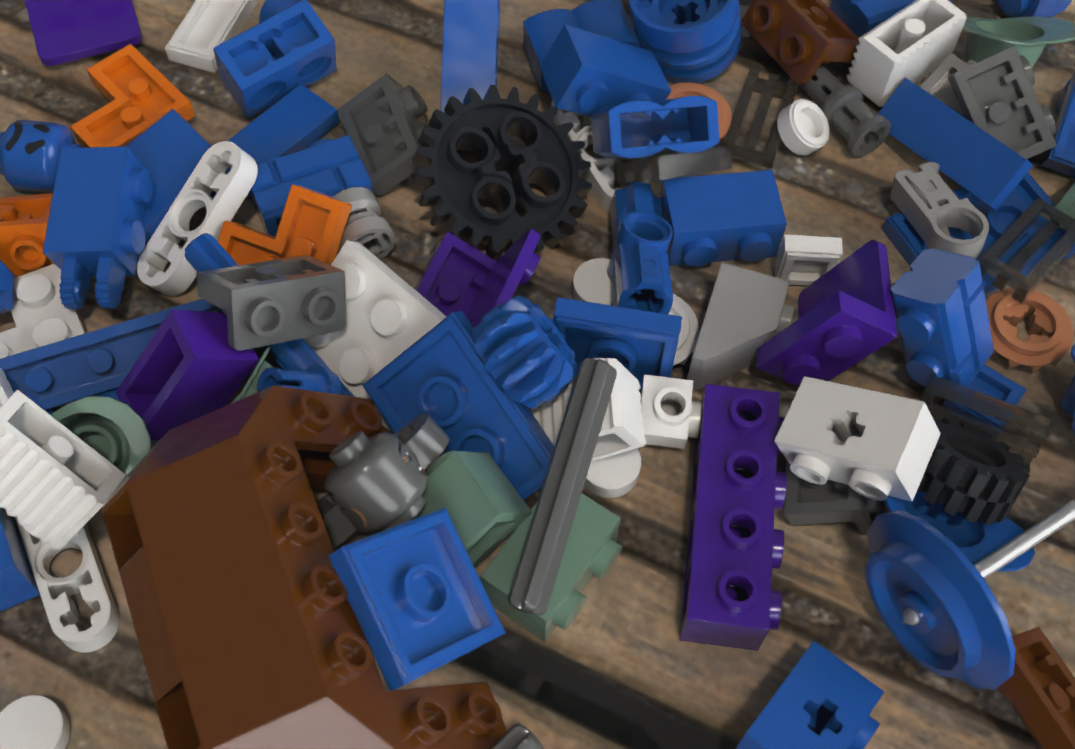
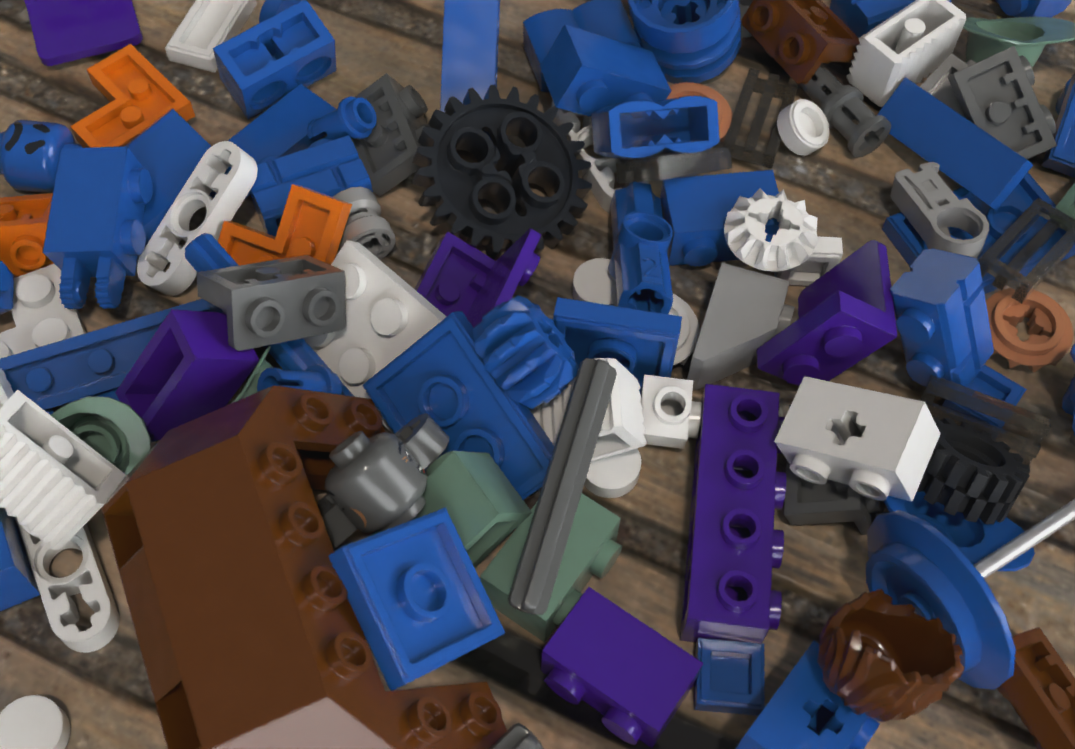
(352, 118): none -> blue pin
(618, 669): none -> dark purple brick
(730, 677): none -> blue tile
(791, 244): none -> white gear
(886, 657): none -> reddish brown hair

